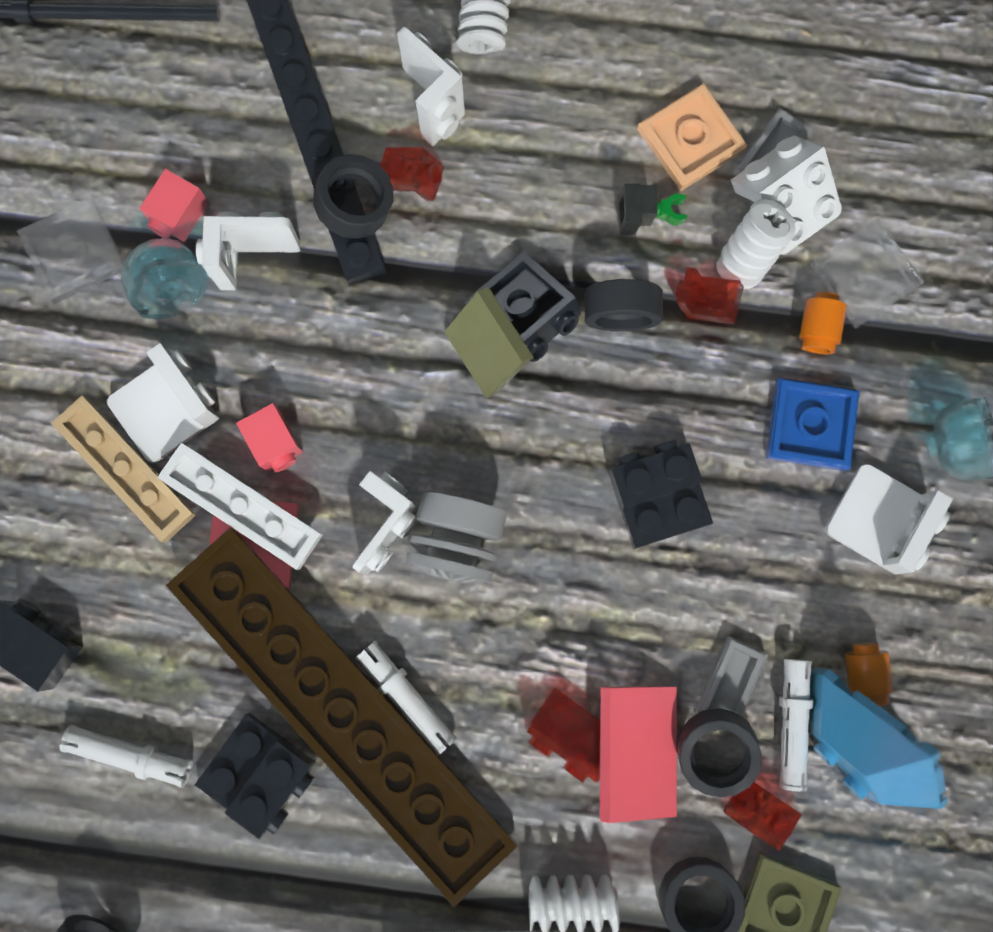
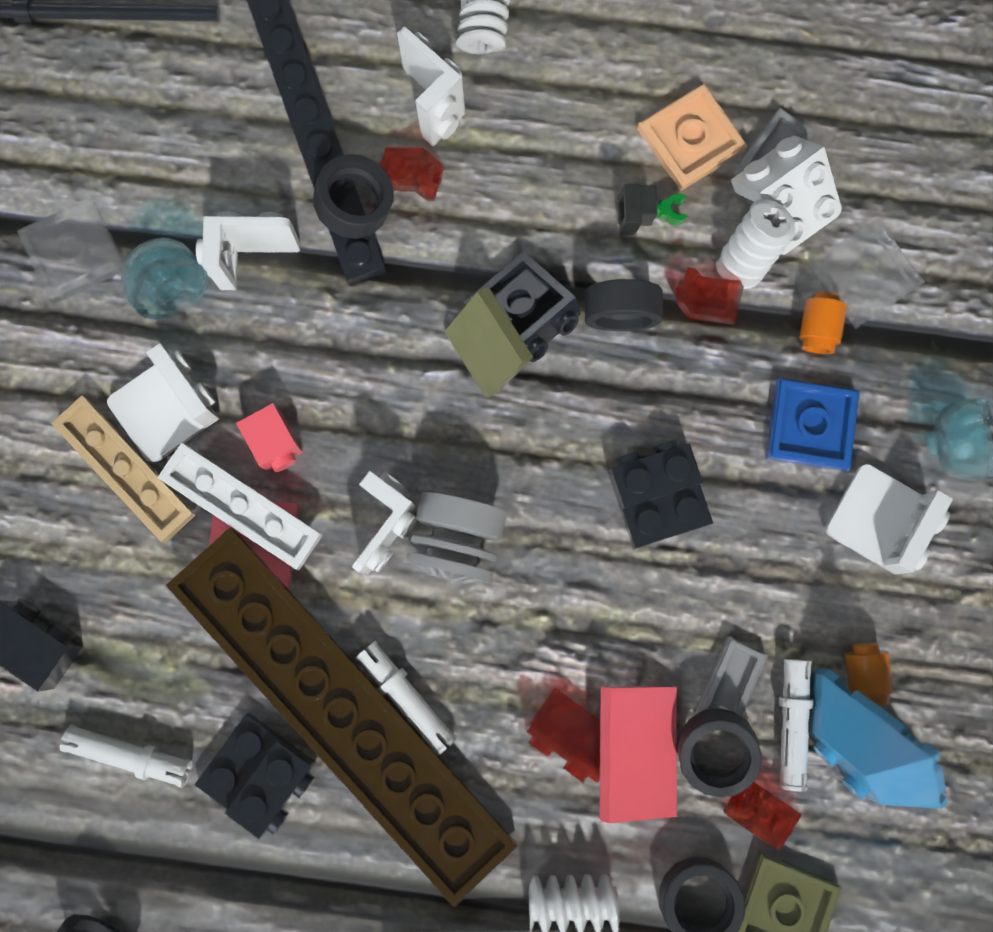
(173, 206): coral brick -> none

